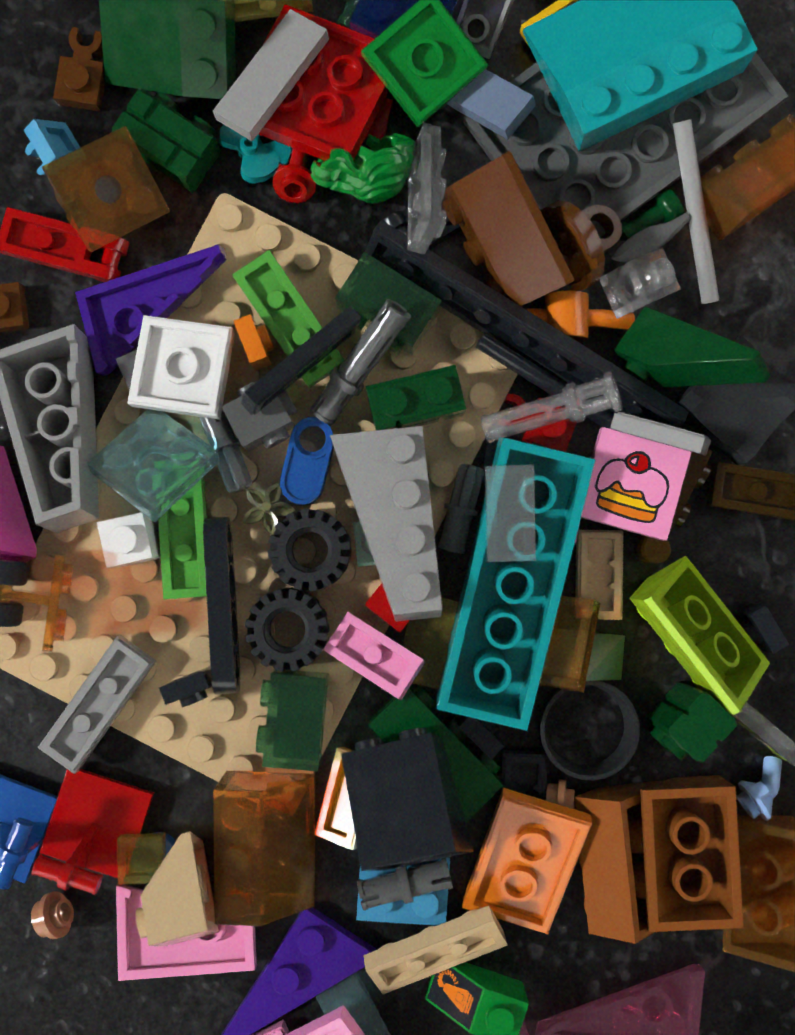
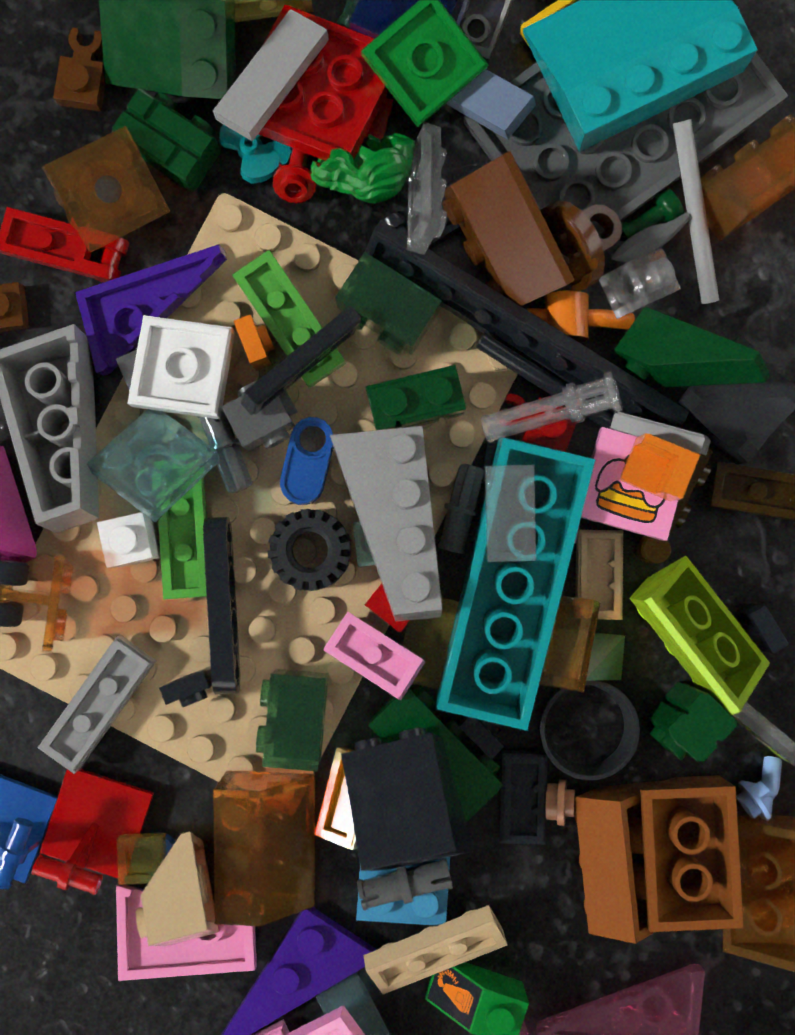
(49, 141): dark azure tile -> none
(52, 915): nougat plate -> none
(260, 634): black tyre -> none
(267, 507): olive plant -> none
(349, 376): dark grey pin -> none
(527, 860): orange tile -> none
(659, 467): none -> orange panel

